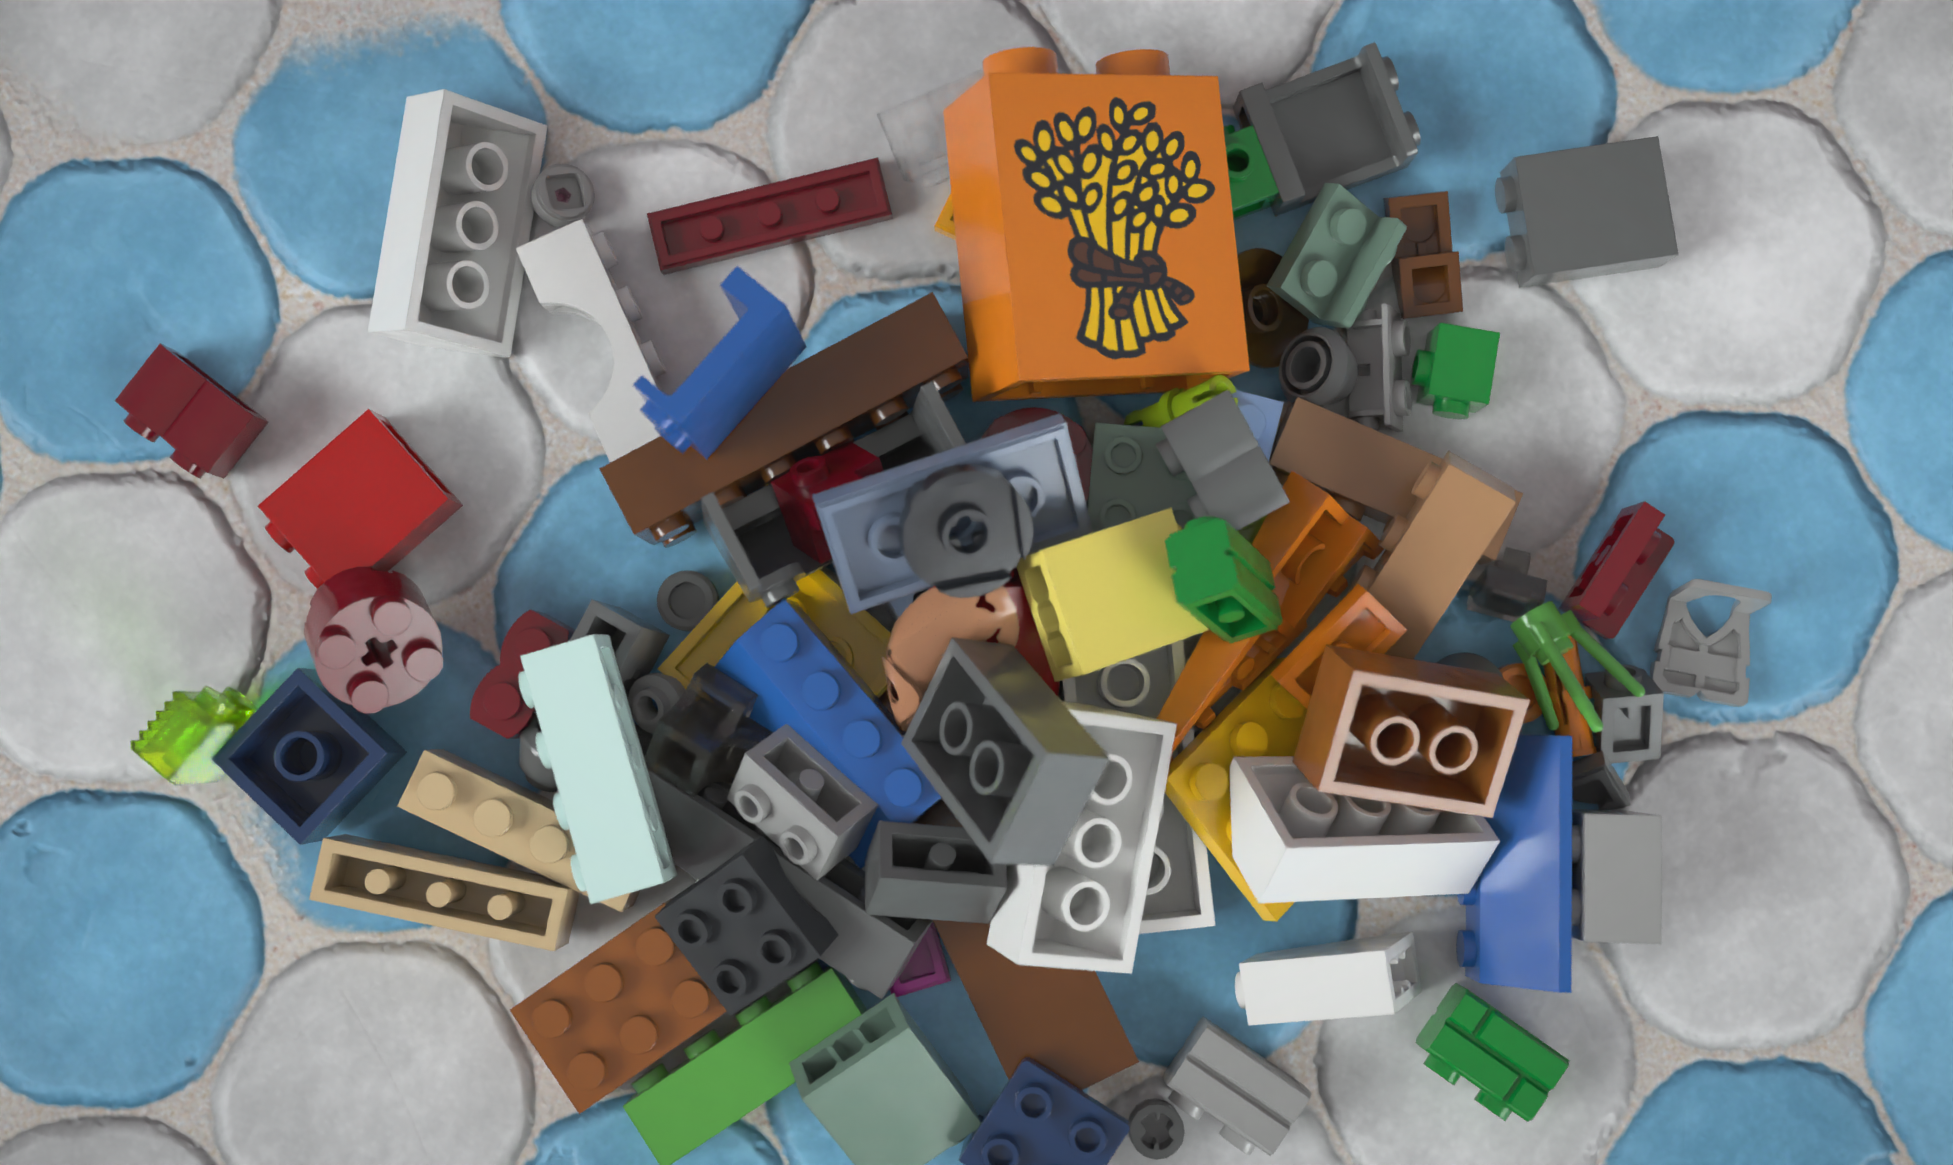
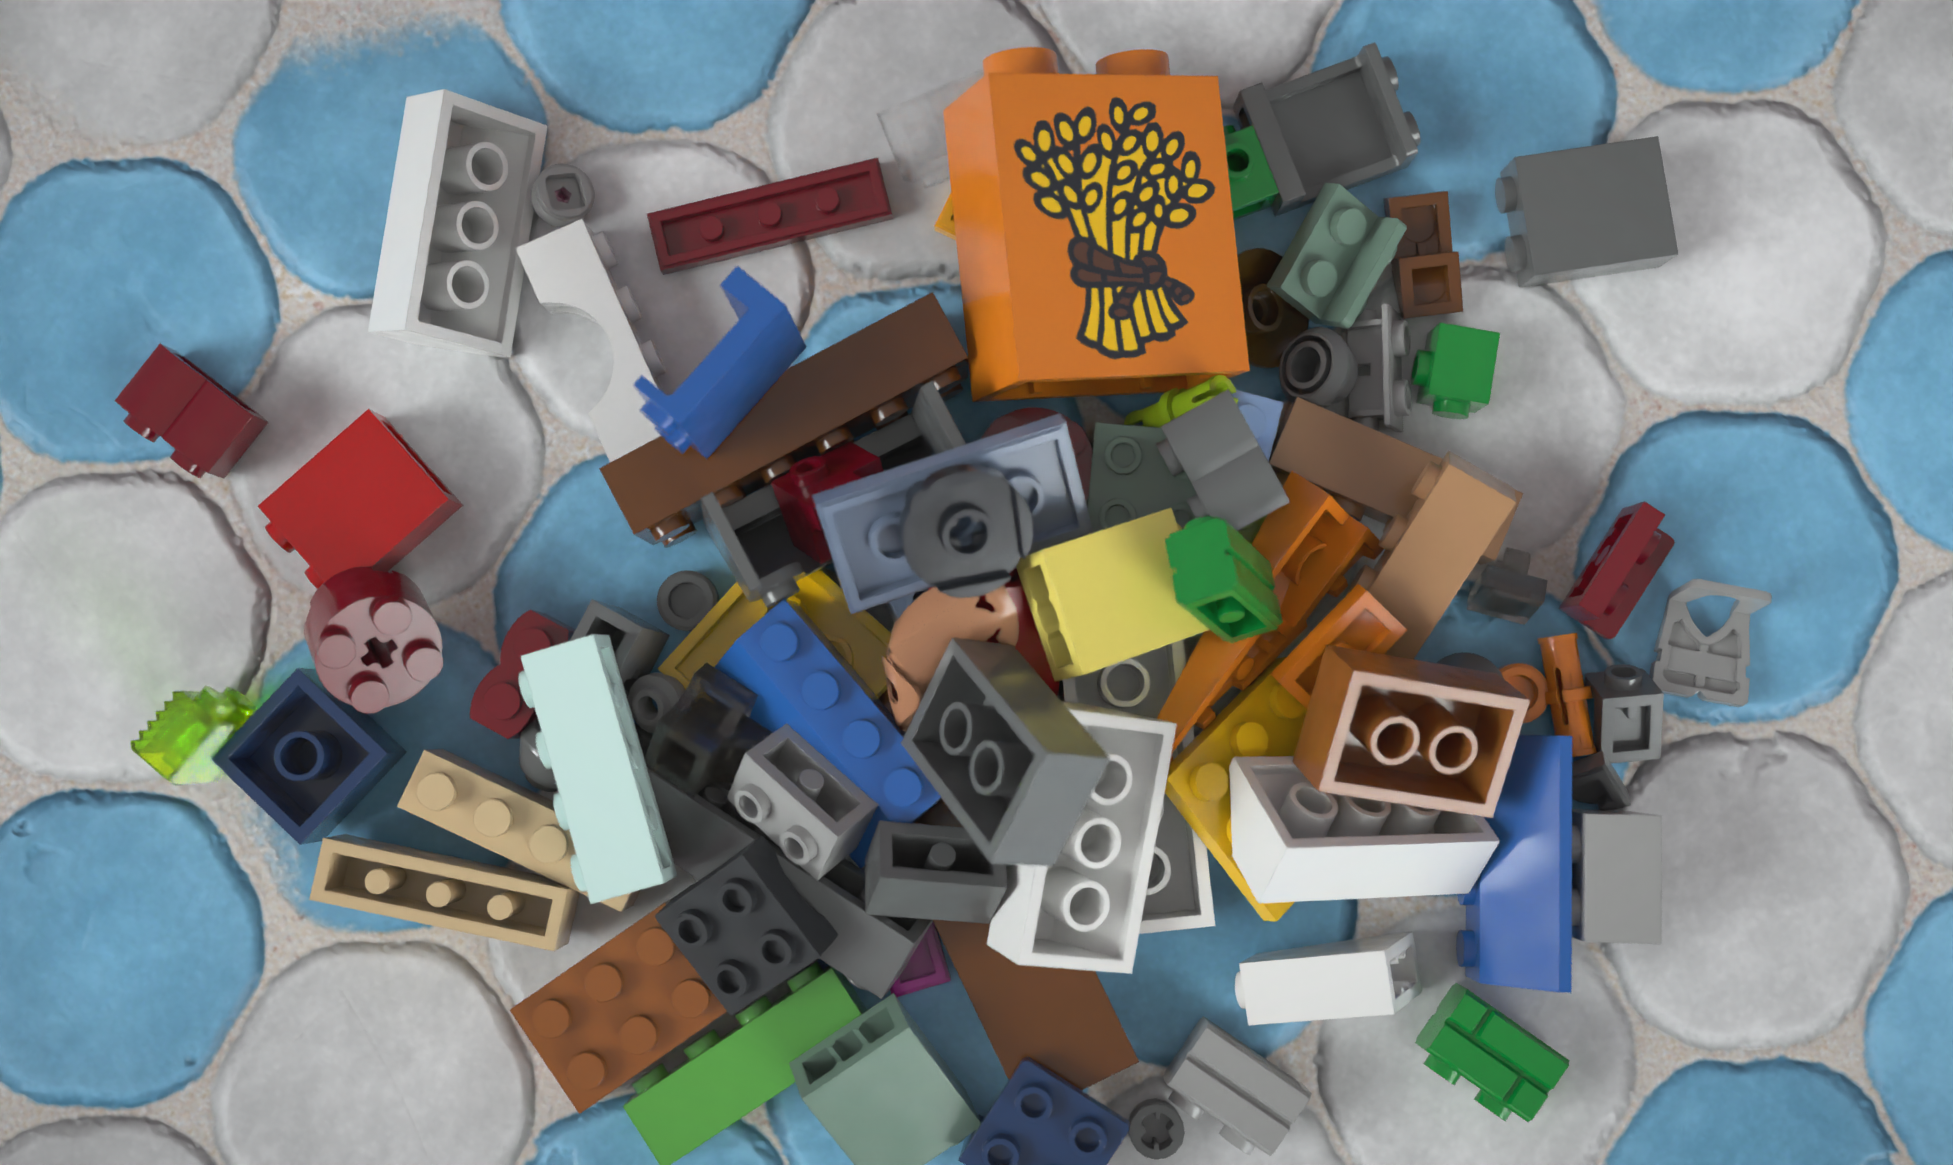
(1545, 635): bright green plant -> none

